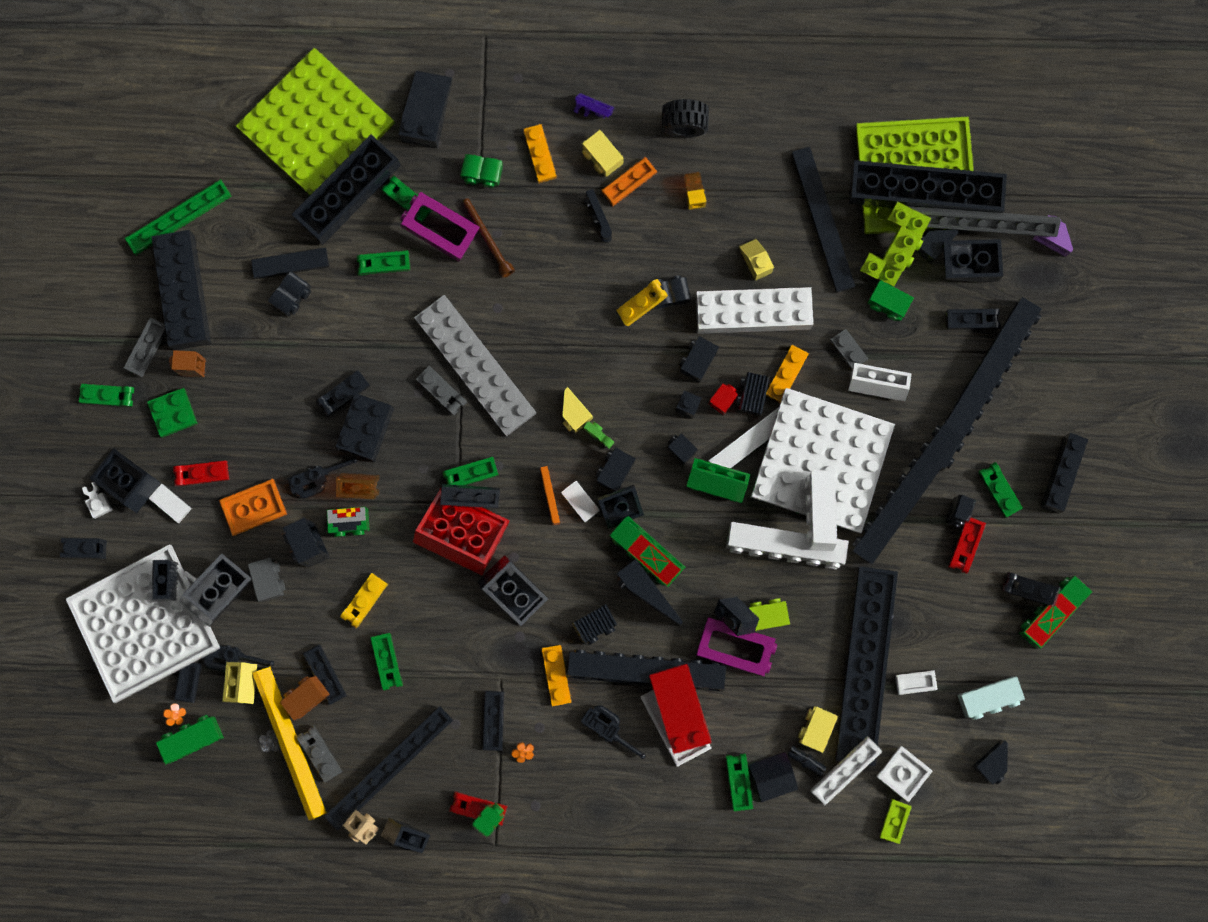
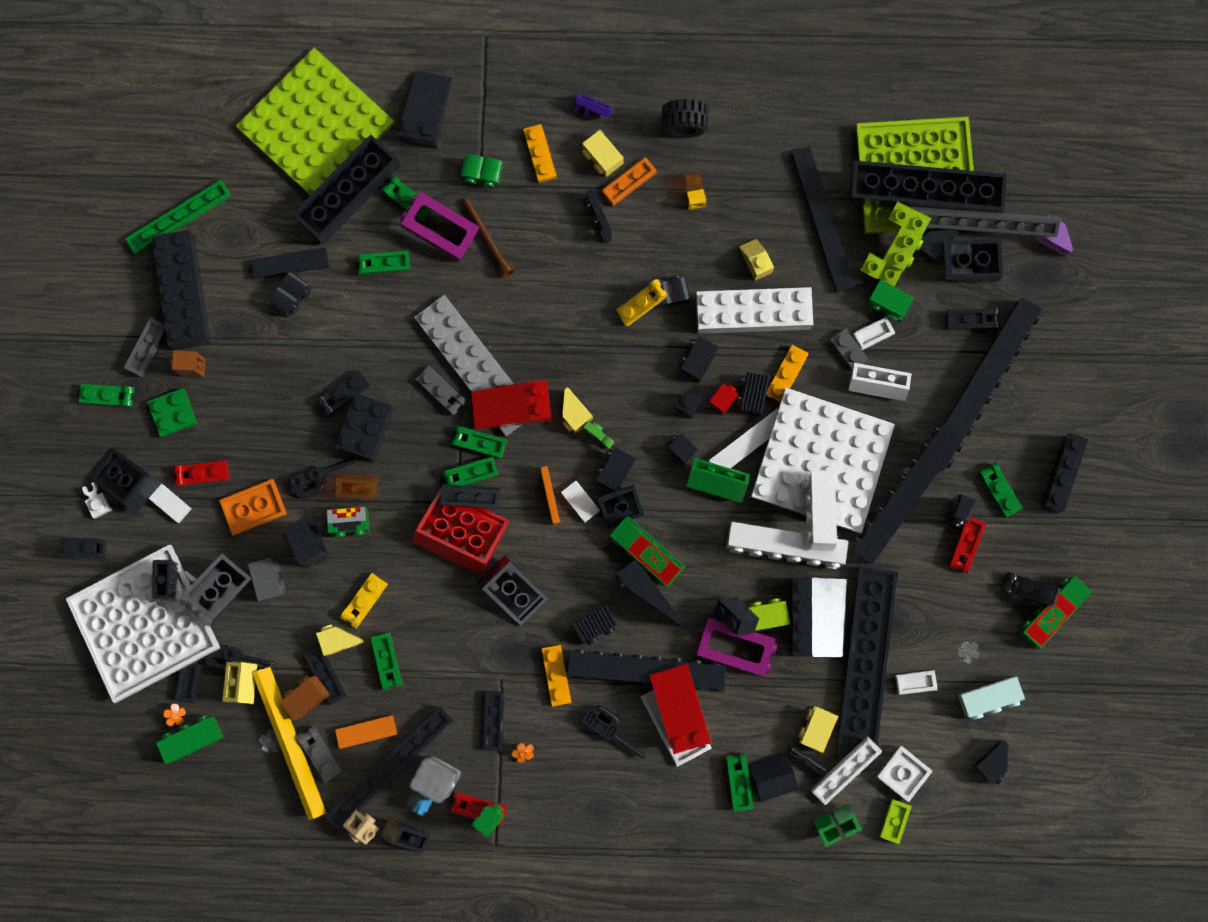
(335, 640): none -> light yellow slope
(366, 732): none -> orange tile
(433, 782): none -> flat silver piece
(479, 442): none -> green plate
(511, 405): none -> red slope
(819, 617): none -> slope
(842, 817): none -> green piece
(873, 333): none -> white tile
(968, 651): none -> clear plant

